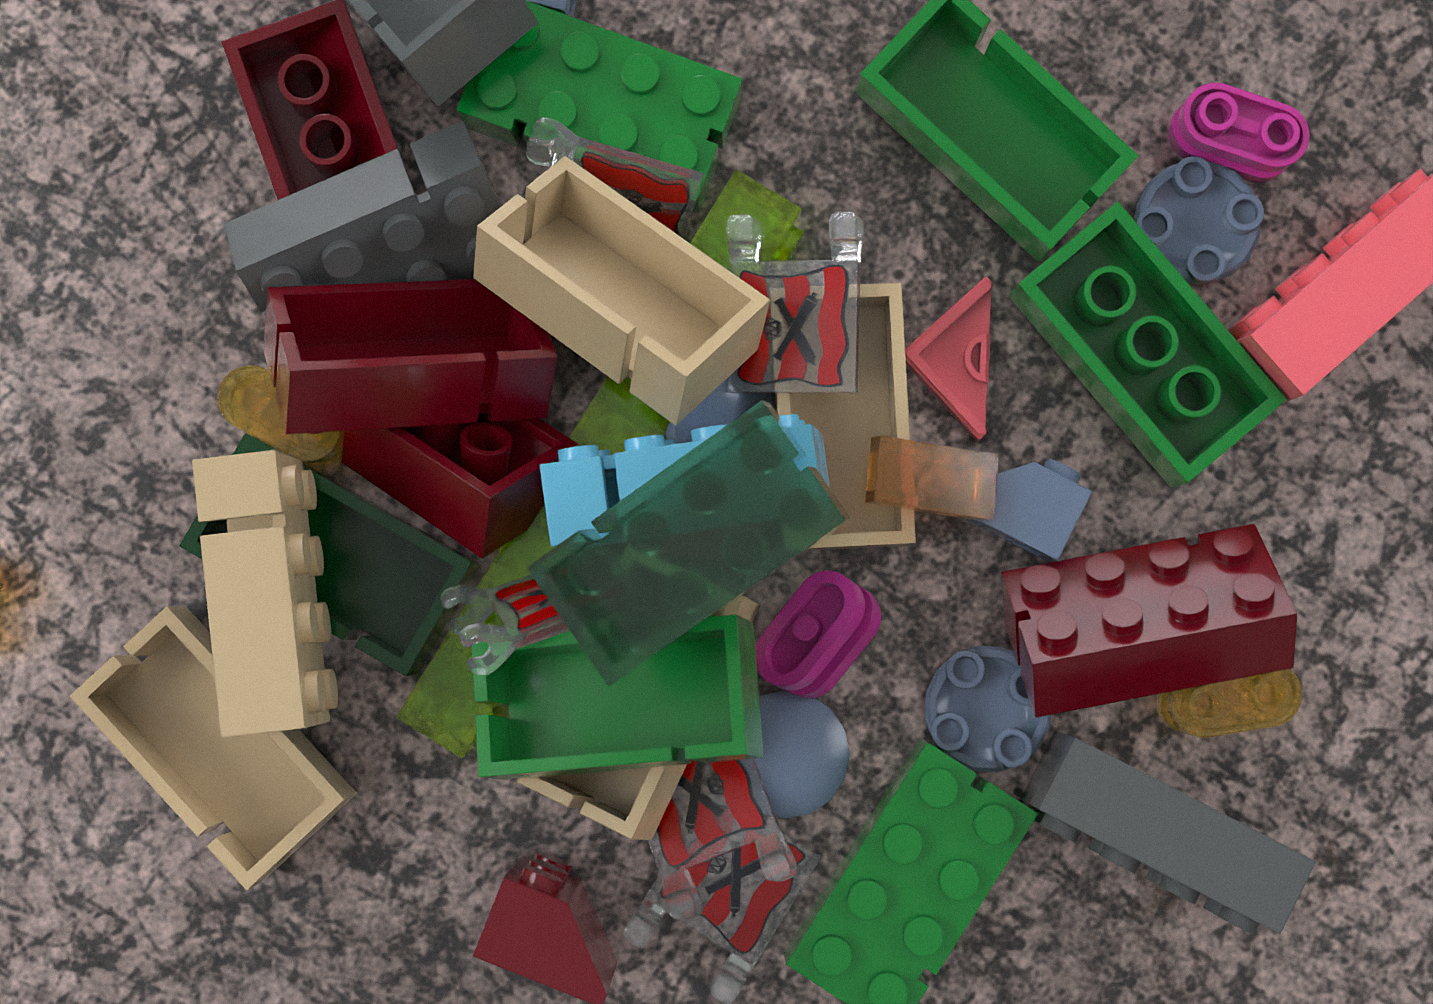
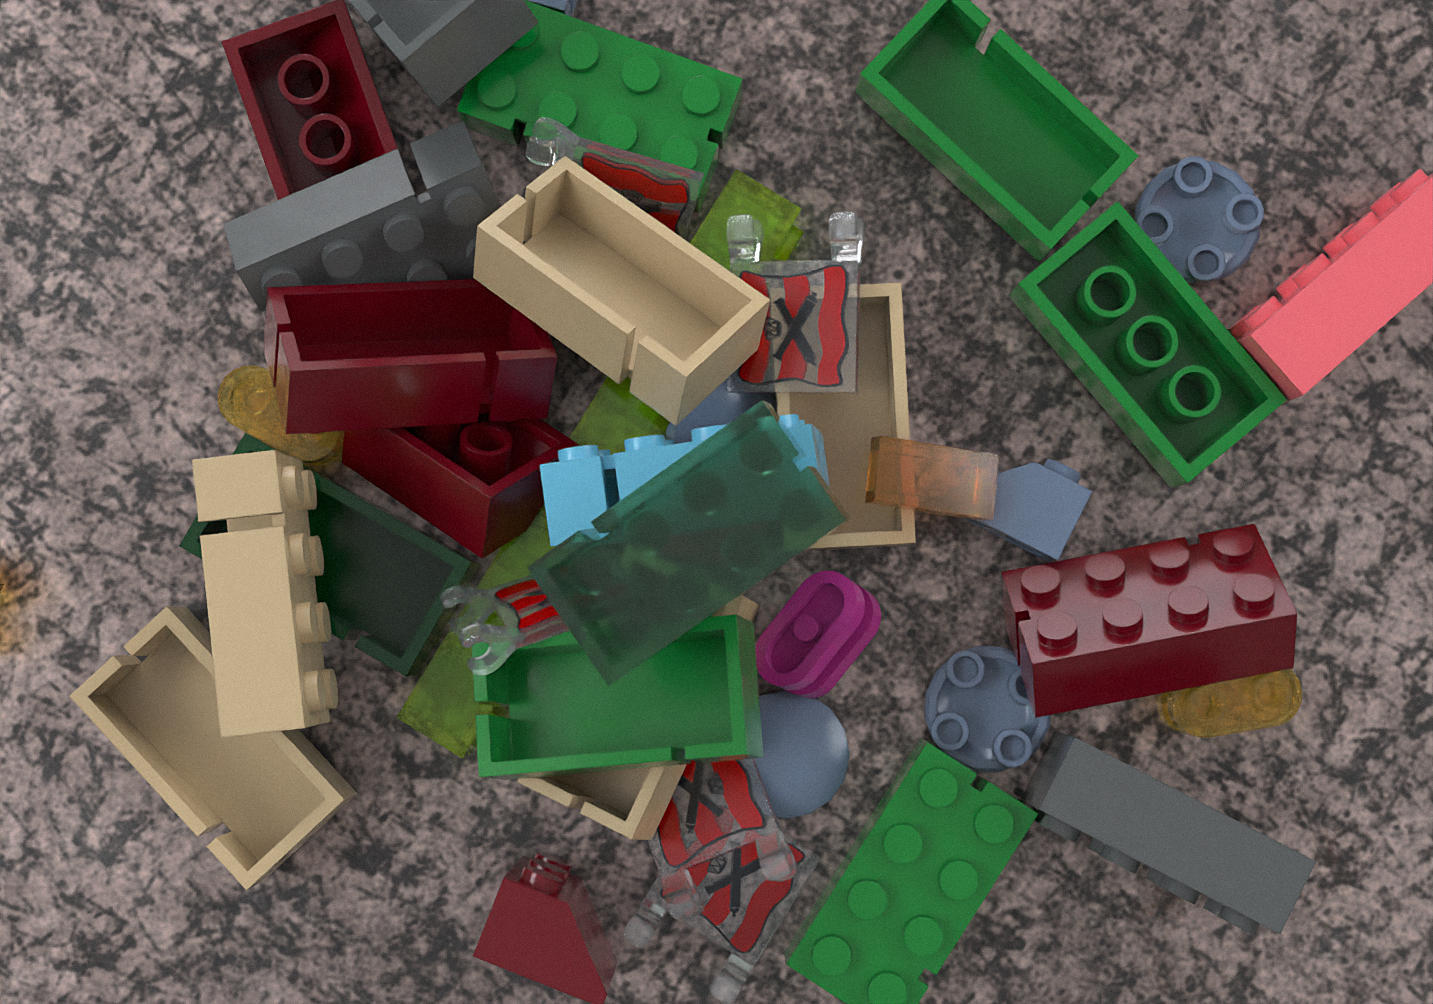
(955, 358): coral tile -> none
(1239, 131): dark pink brick -> none

